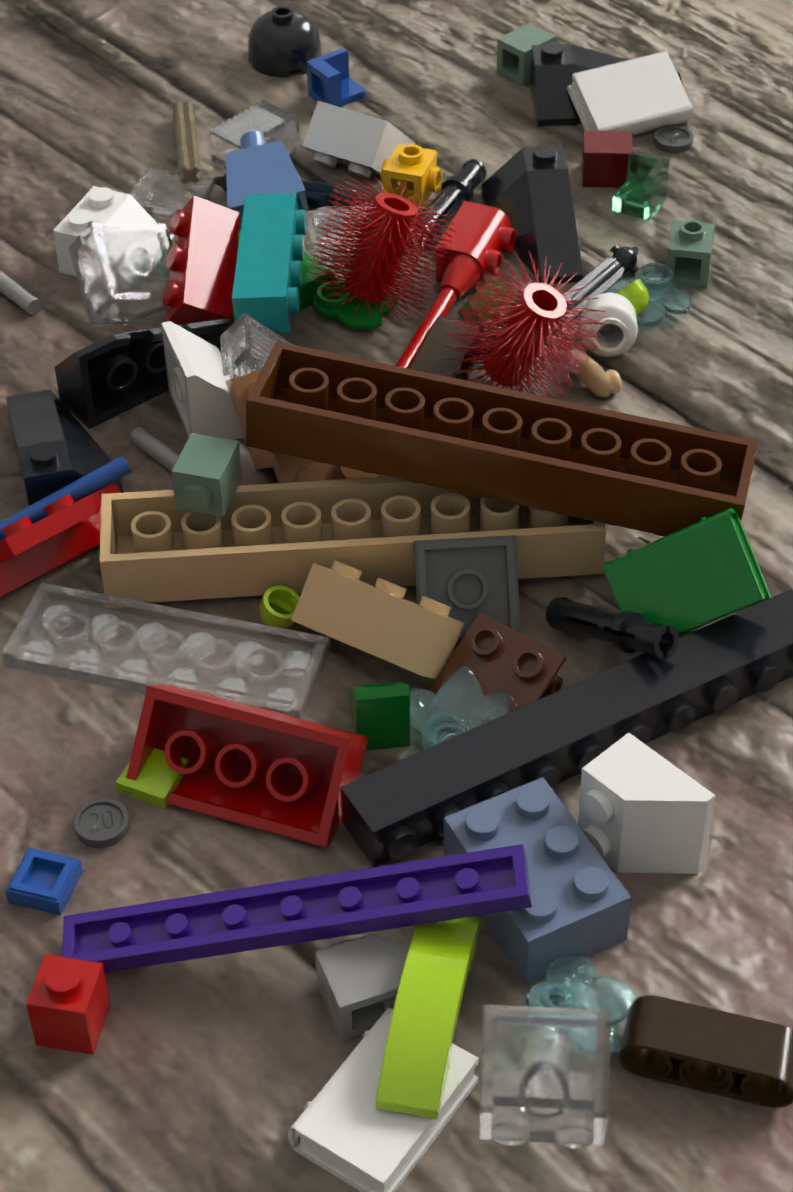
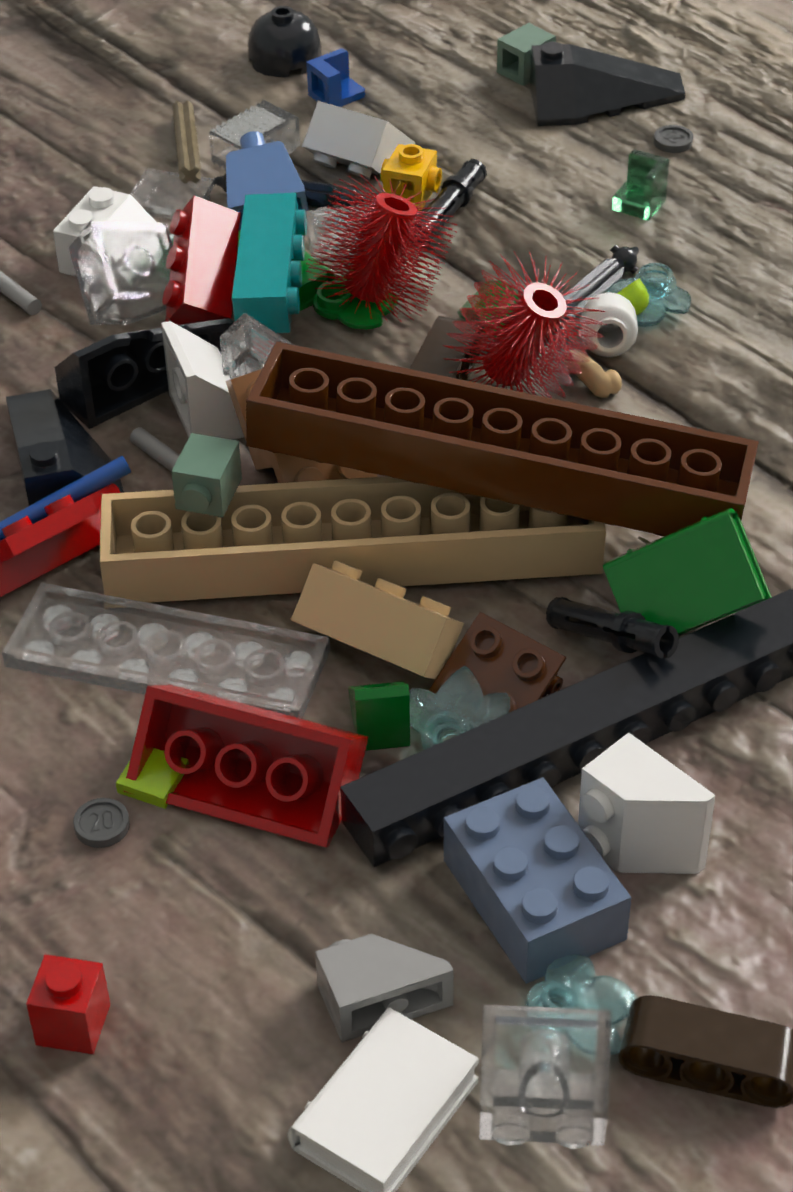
(44, 881): blue tile -> none
(278, 606): lime hinge -> none
(301, 910): dark purple plate -> none
(426, 1017): lime slope -> none
(470, 577): dark grey tile -> none
(480, 237): red bar -> none
(538, 201): black wedge -> none
(606, 158): dark red brick -> none
(631, 96): white piece -> none
(690, 252): sand green brick -> none

